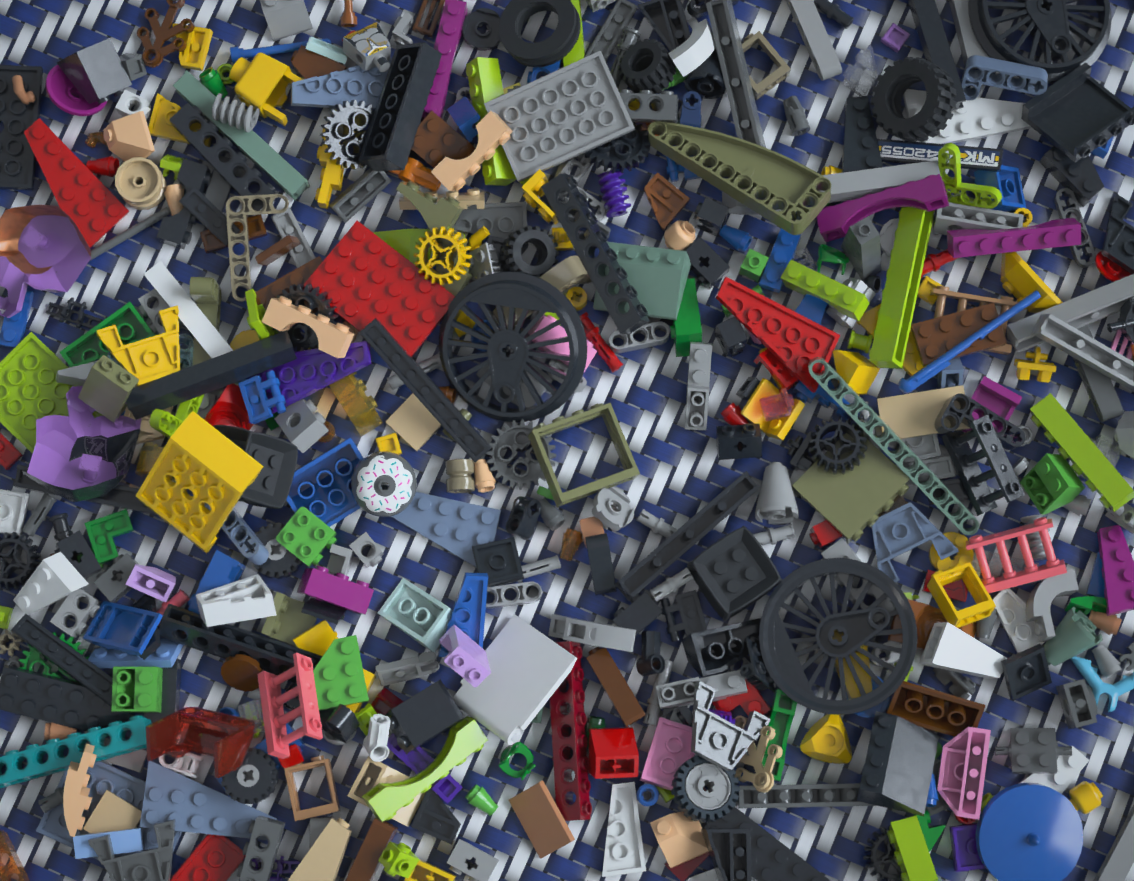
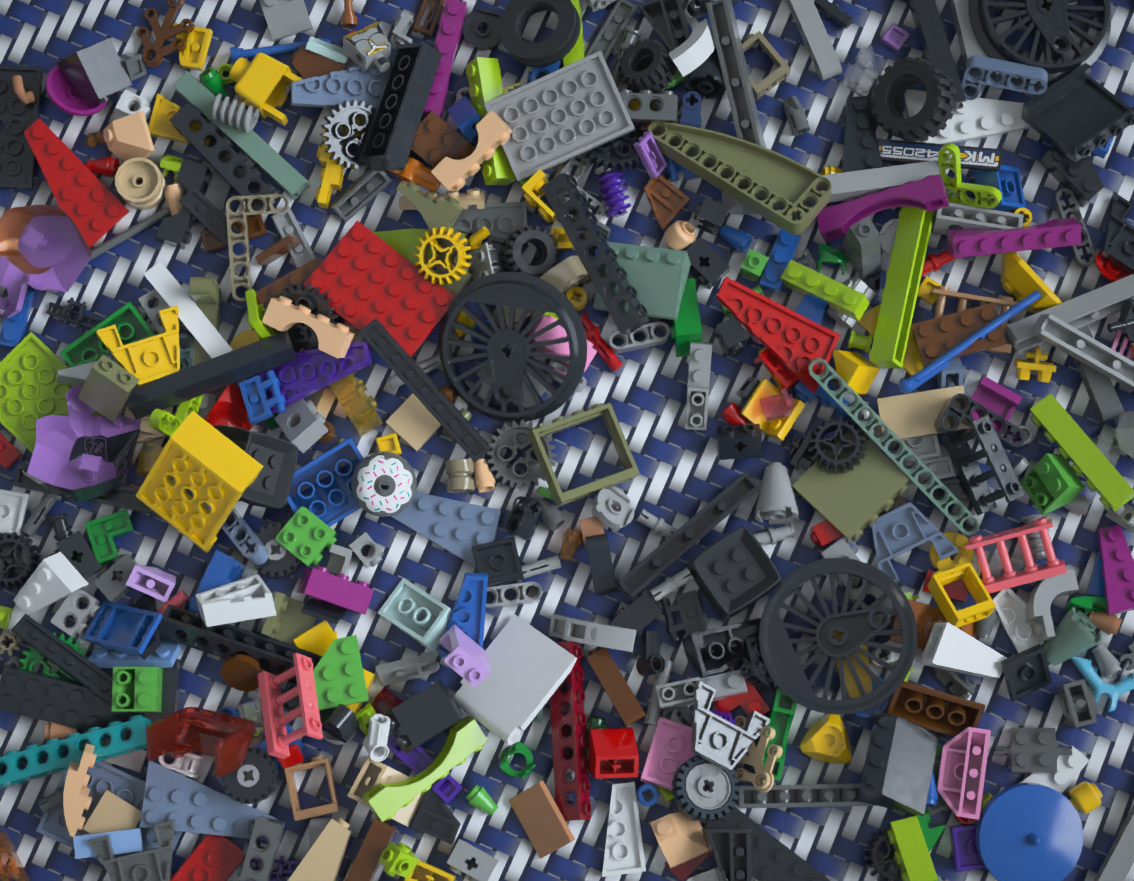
(648, 157): none -> medium lavender tile

